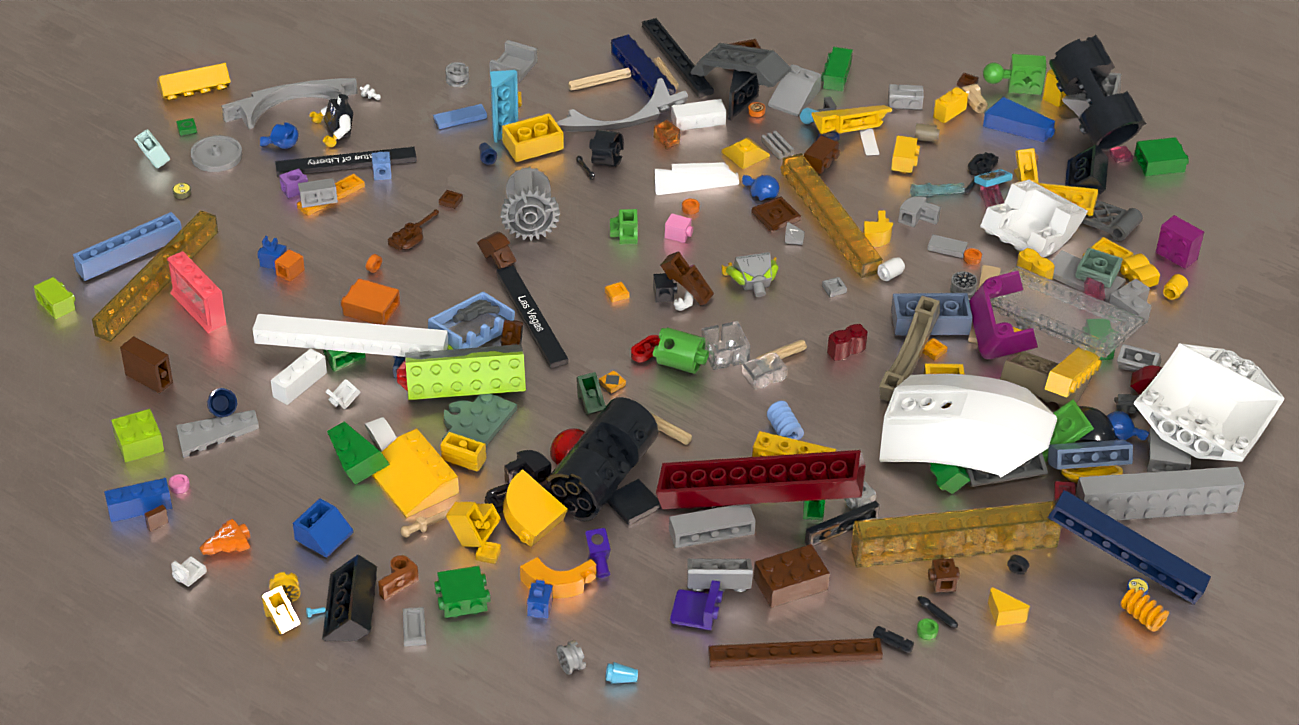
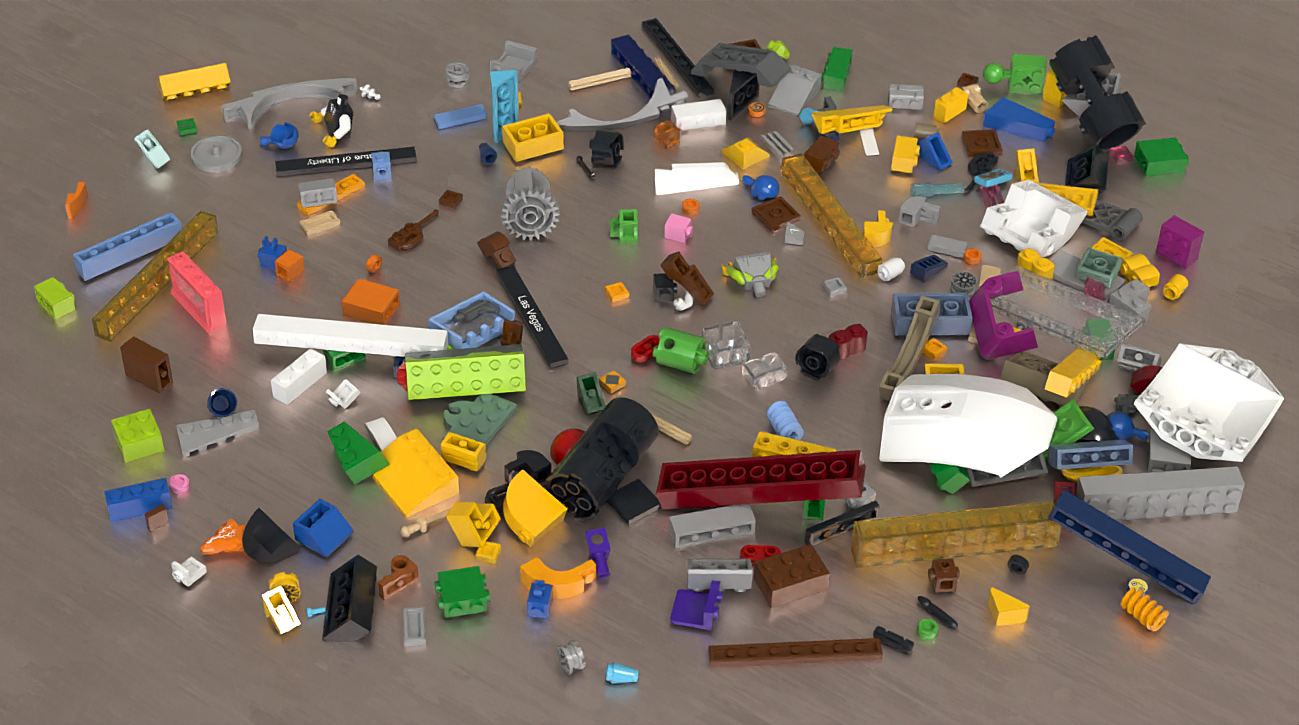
(76, 201): none -> orange slope
(182, 190): tile -> none
(266, 540): none -> black brick
(289, 182): medium lavender brick -> none
(319, 223): none -> tan tile
(758, 552): none -> red plate
(779, 48): none -> lime rock
(788, 350): tan axle -> none
(818, 356): none -> black brick
(927, 267): none -> dark blue slope
(934, 151): none -> blue slope
(981, 141): none -> reddish brown tile

